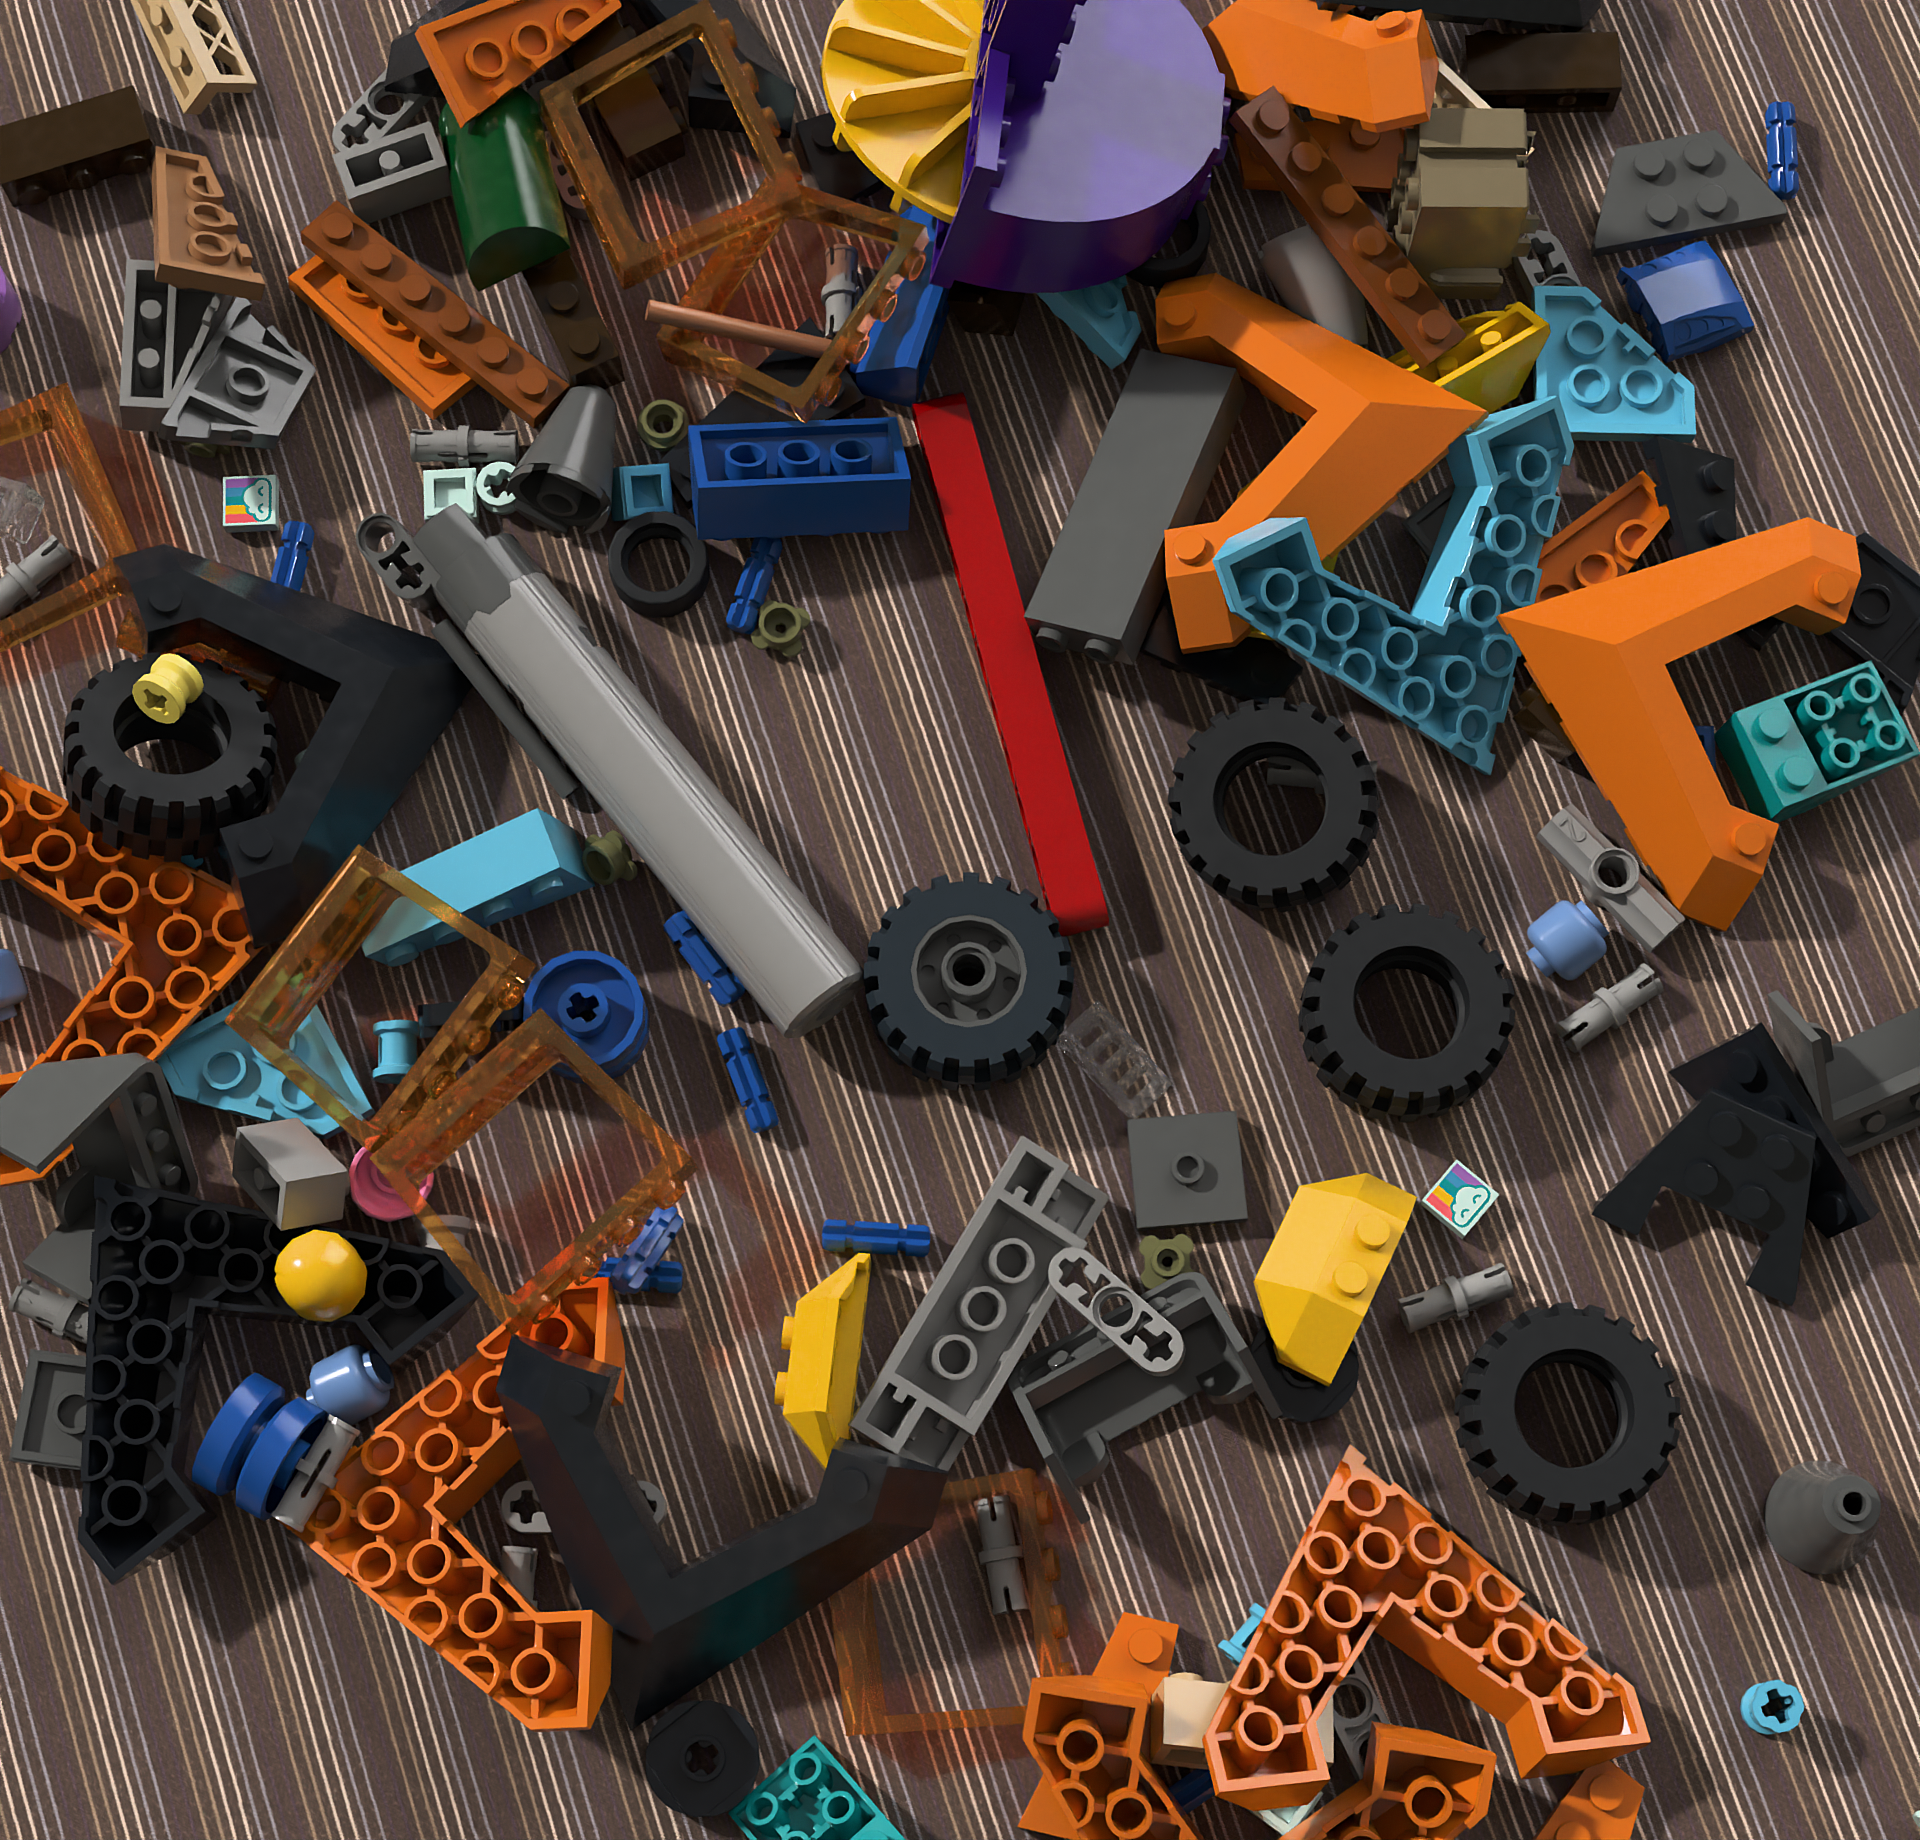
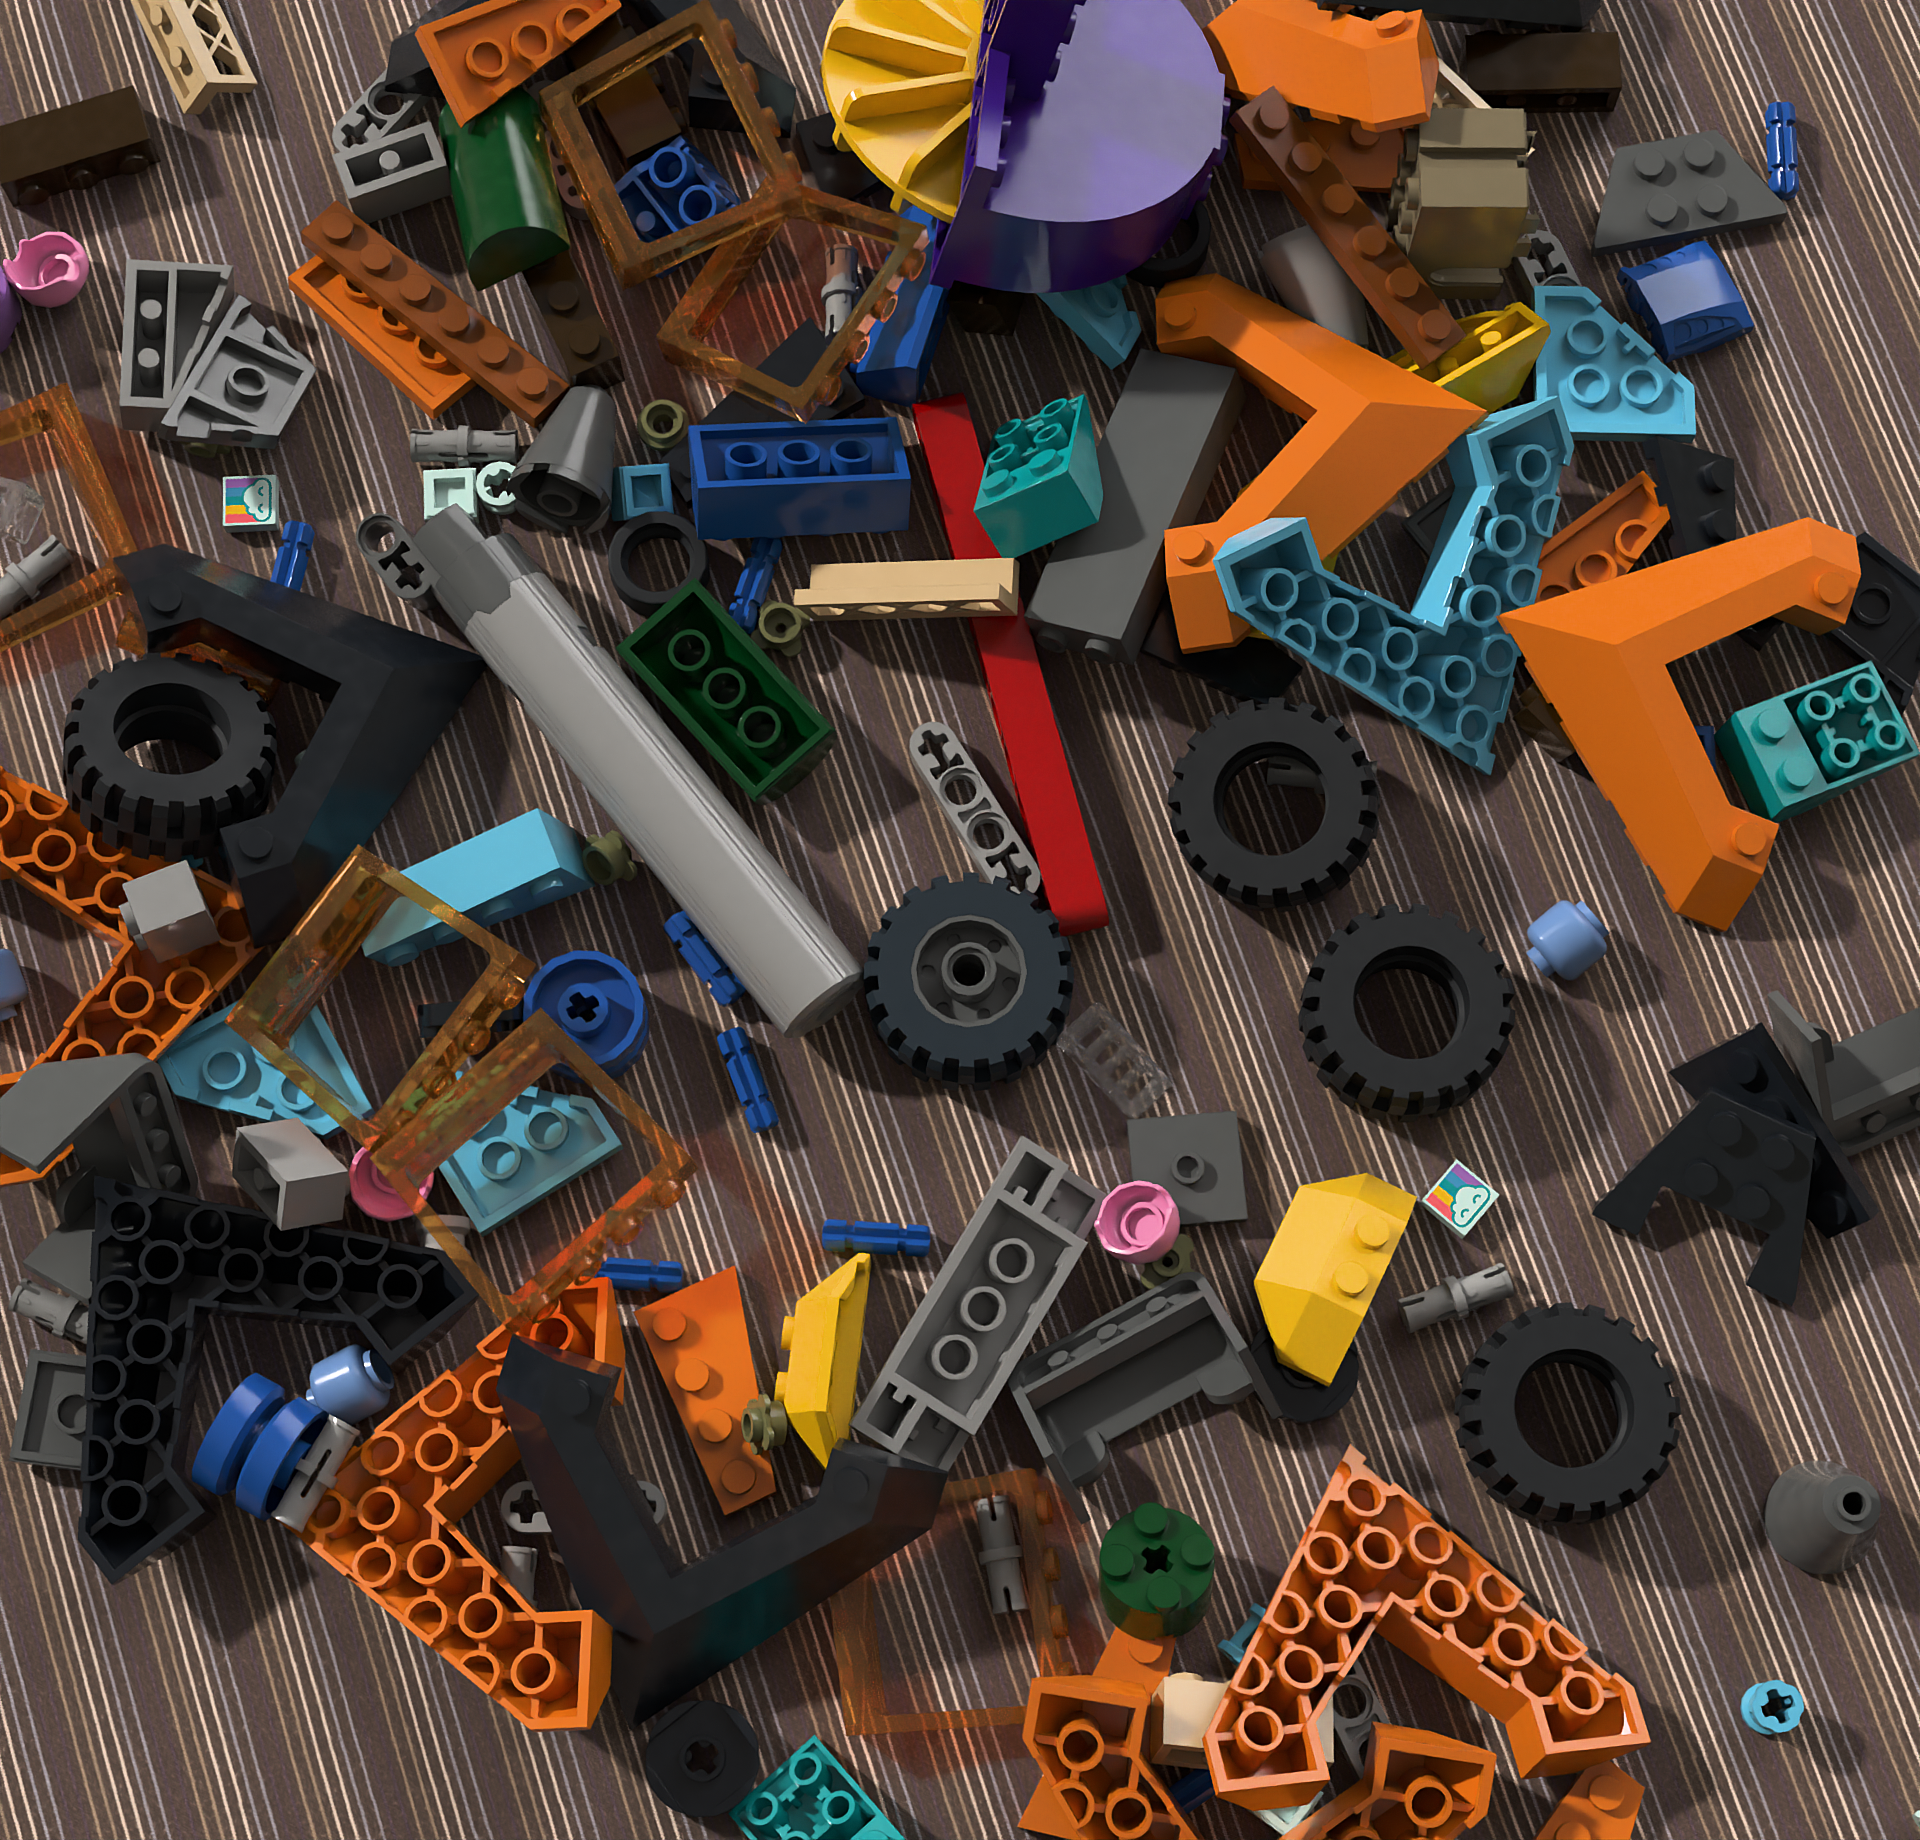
(48, 269): none -> bright pink hair
(168, 688): light yellow wheel -> none
(168, 912): none -> light grey brick
(194, 232): medium nougat wing -> none
(320, 1275): yellow hair -> none
(395, 1049): medium azure bush -> none
(505, 709): dark grey bar -> none
(527, 1154): none -> medium azure plate
(646, 1250): blue axle -> none
(673, 192): none -> blue slope
(710, 1374): none -> orange wing
(729, 694): none -> dark green brick
(736, 329): nougat bar -> none
(764, 1424): none -> olive plate
(911, 589): none -> tan fence
(979, 811): none -> light grey beam
(1040, 479): none -> teal slope
(1095, 1273): light grey beam -> none
(1138, 1222): none -> bright pink hair
(1180, 1566): none -> dark green brick
(1584, 852): light grey piece -> none
(1609, 1007): light grey pin -> none

